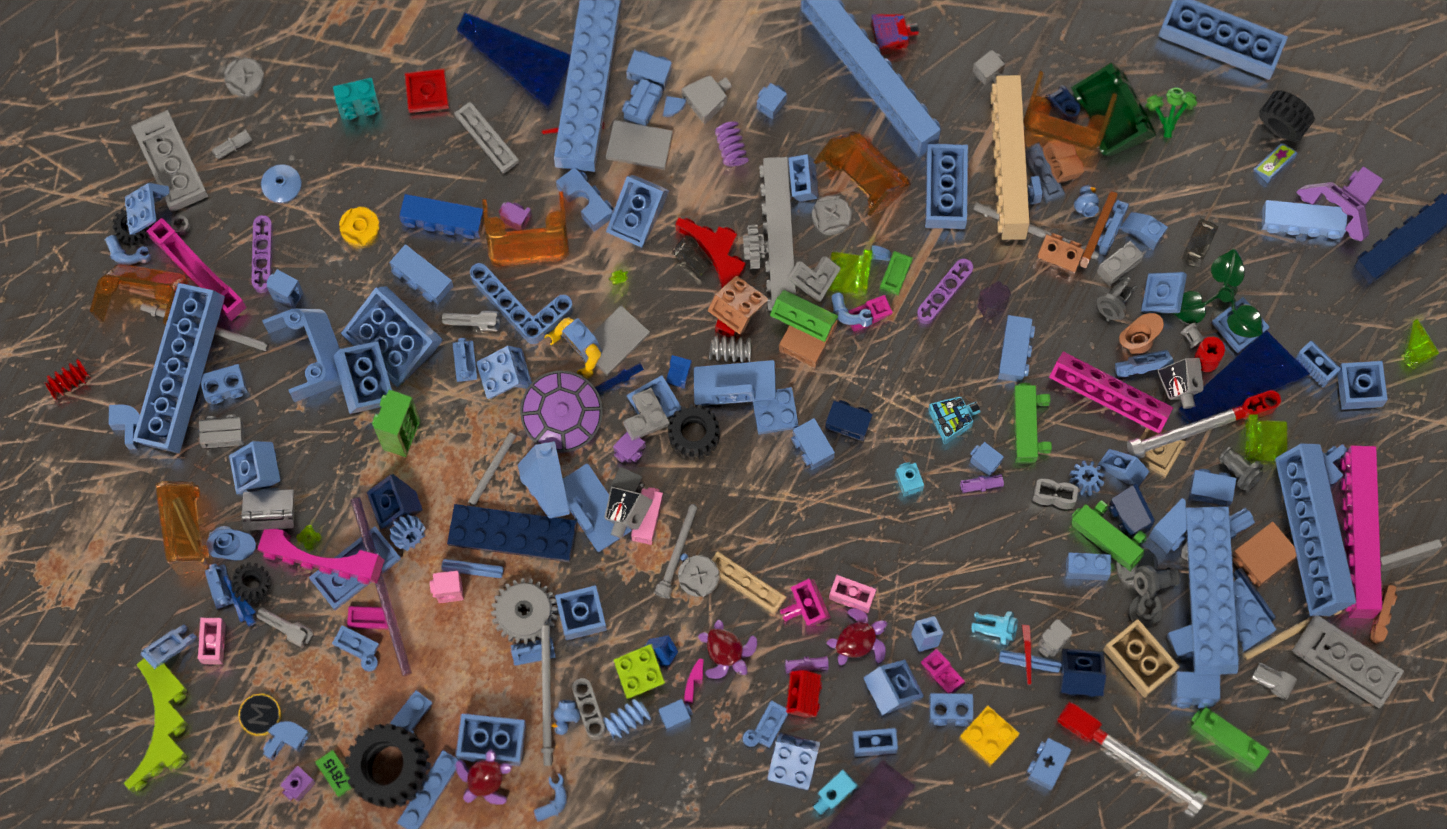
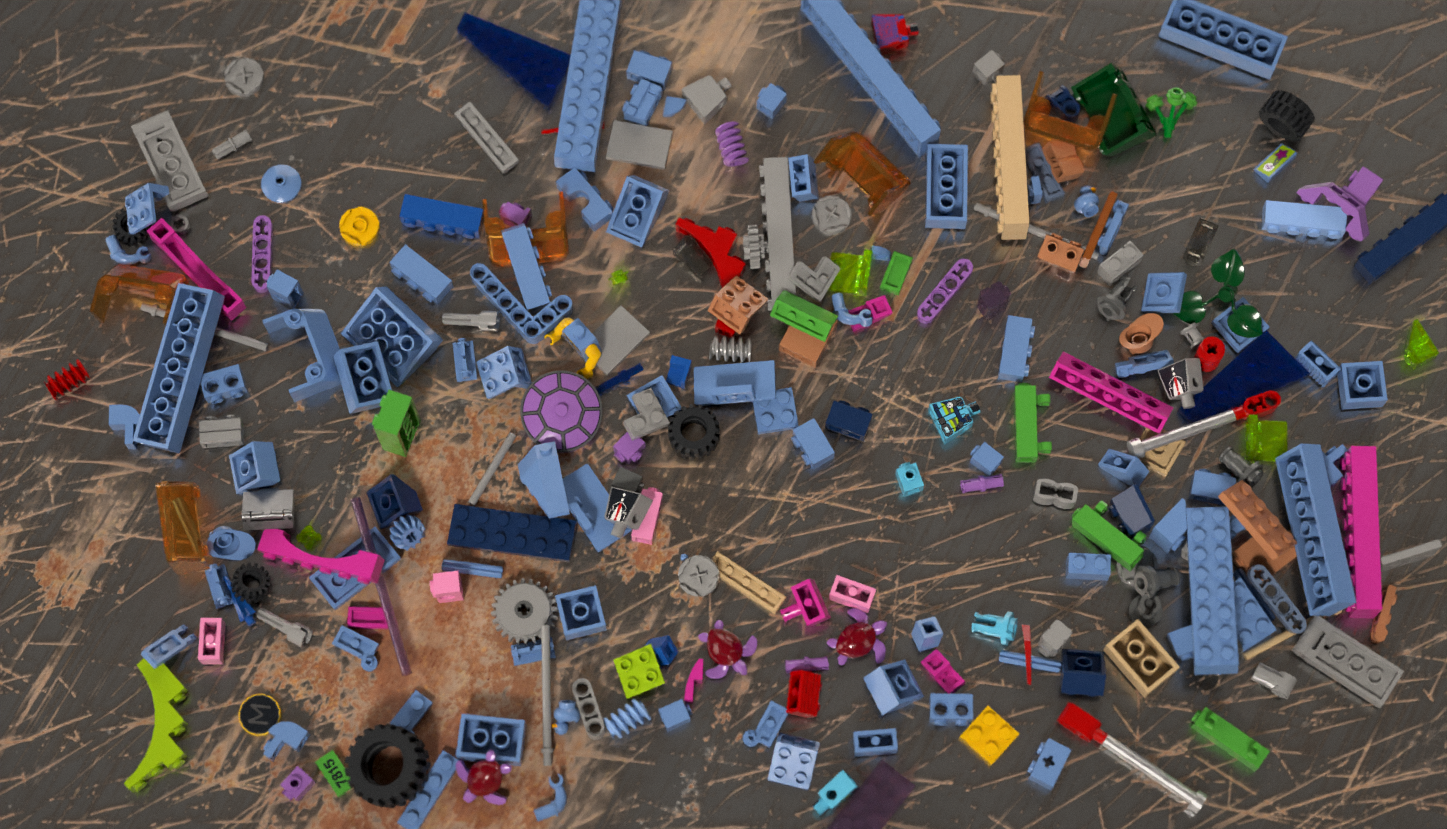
(356, 98): teal brick -> none
(426, 90): red plate -> none
(525, 266): none -> medium blue brick
(664, 589): light grey piece -> none
(1095, 481): medium blue gear -> none
(1144, 229): medium blue slope -> none
(1195, 690): medium blue brick -> none
(1258, 519): none -> nougat plate
(1274, 601): none -> sand blue beam

